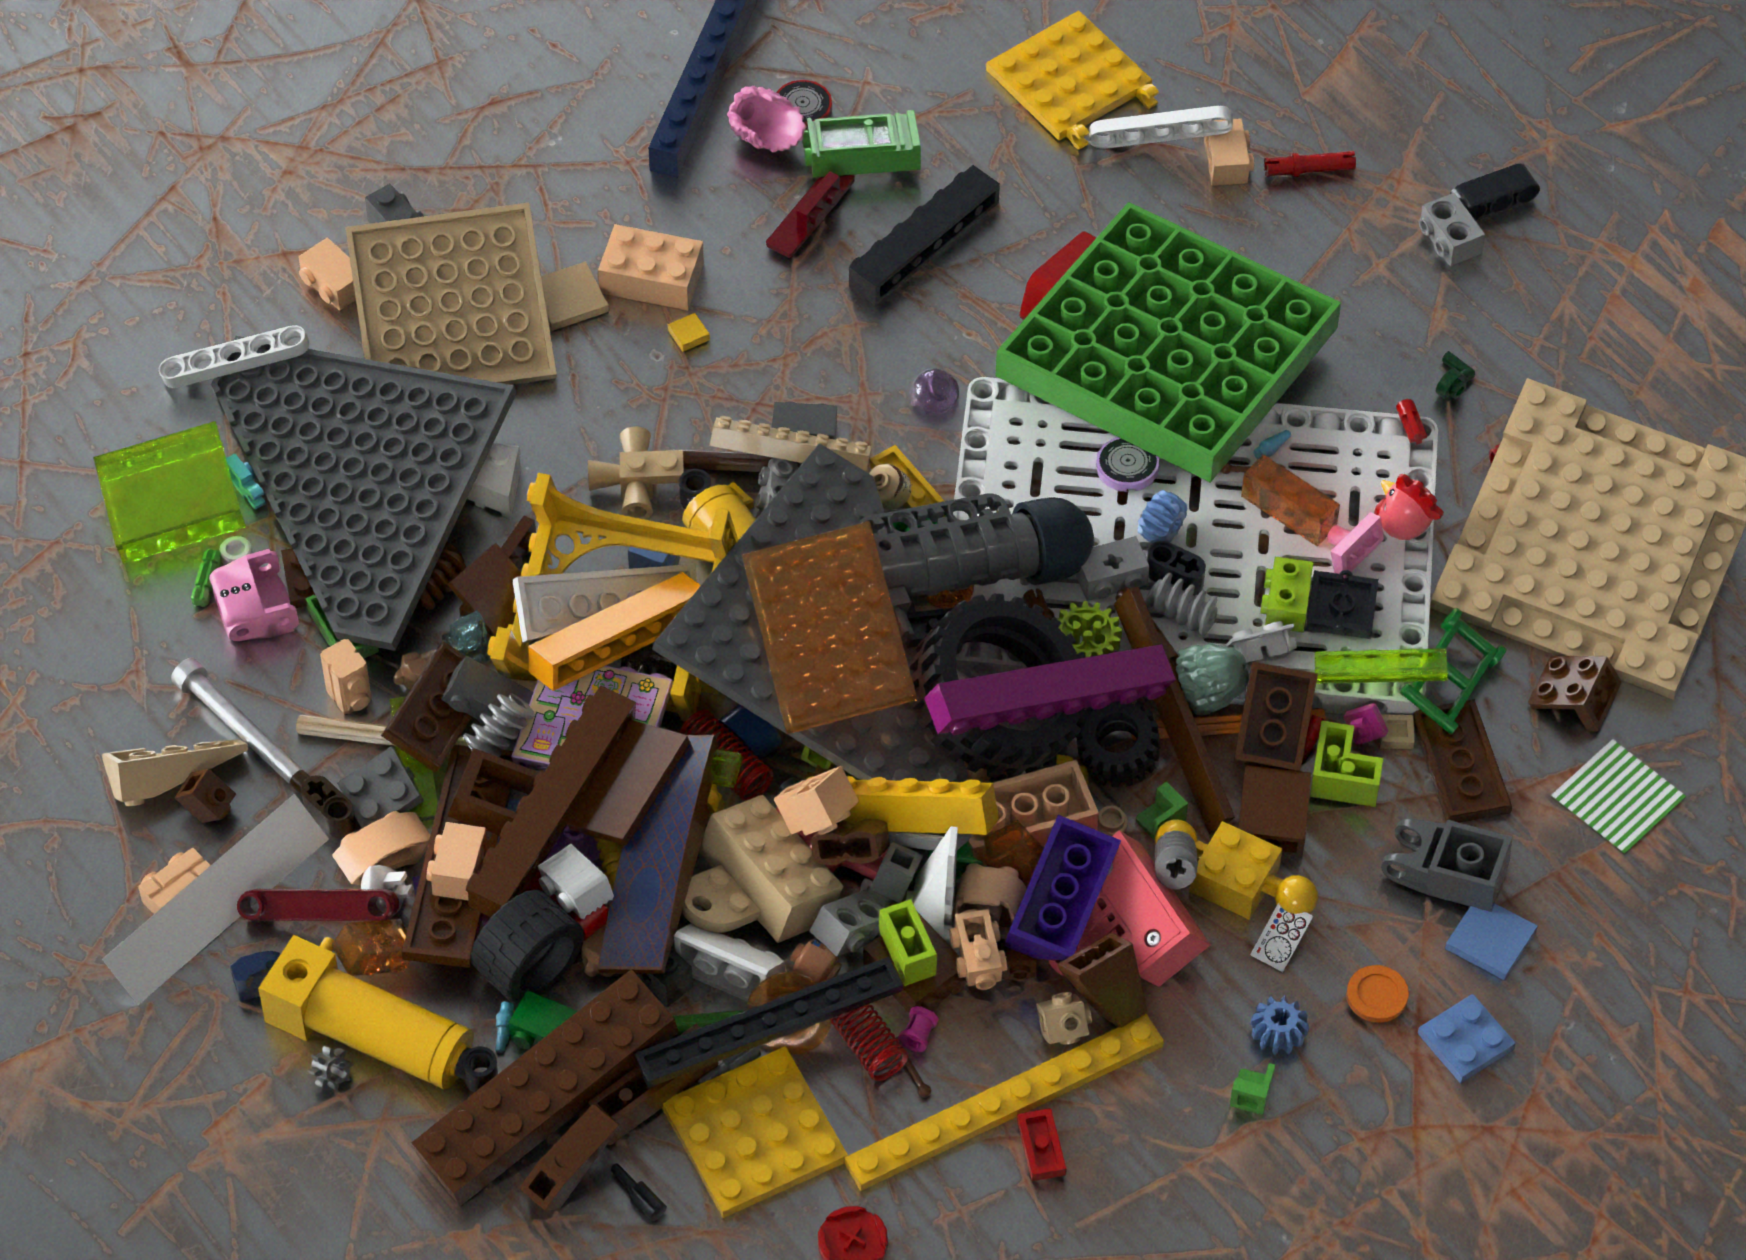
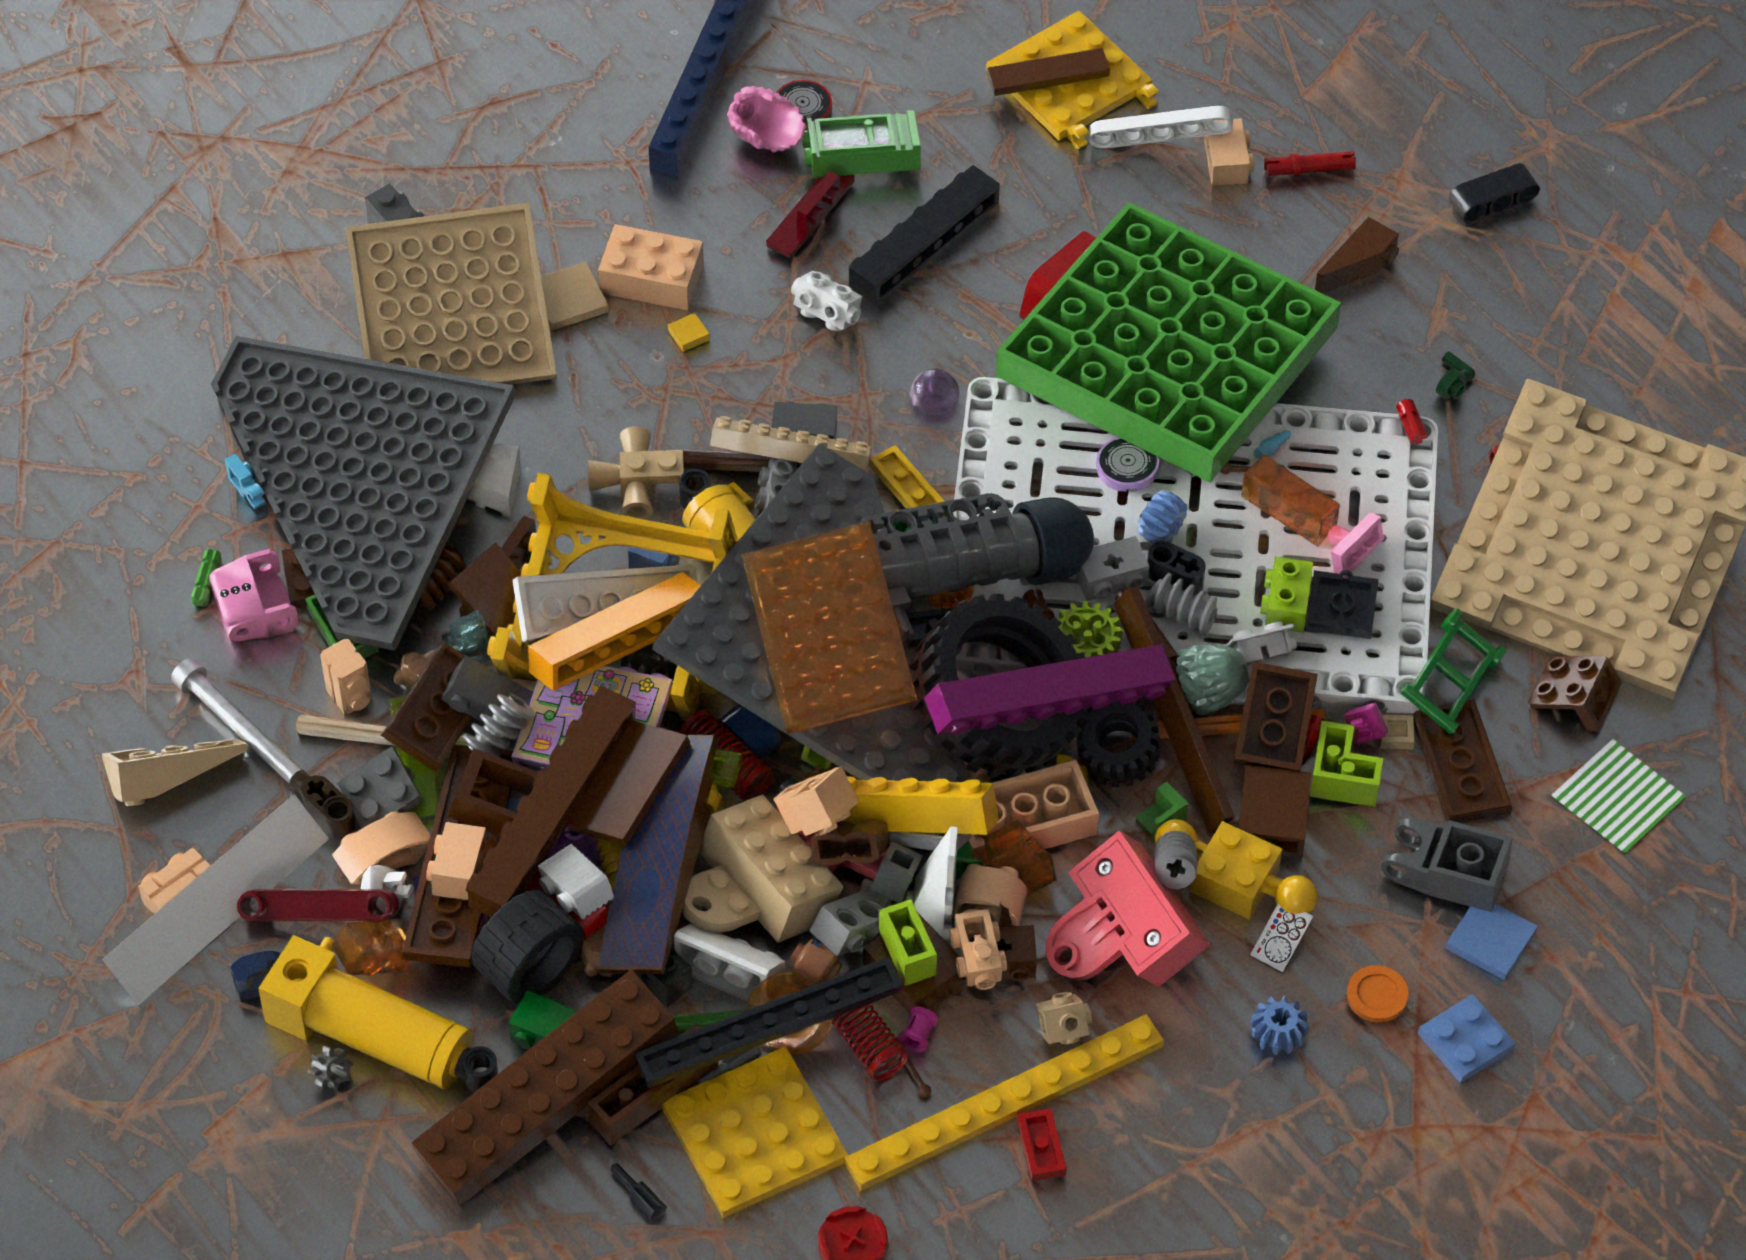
(168, 492): clear neon green panel -> none
(205, 796): reddish brown brick -> none
(219, 353): white beam -> none
(234, 548): white tile -> none
(328, 272): light nougat brick -> none
(502, 1025): medium azure piece -> none
(569, 1159): reddish brown slope -> none
(827, 300): none -> white brick
(892, 485): tan head -> none
(1048, 71): none -> reddish brown tile
(1062, 891): dark purple slope -> none
(1108, 979): reddish brown slope -> none
(1112, 820): tan plate -> none
(1252, 1089): bright green panel -> none
(1359, 256): none -> reddish brown slope
(1381, 666): clear neon green tile -> none
(1408, 508): coral piece -> none
(1451, 229): light grey brick -> none

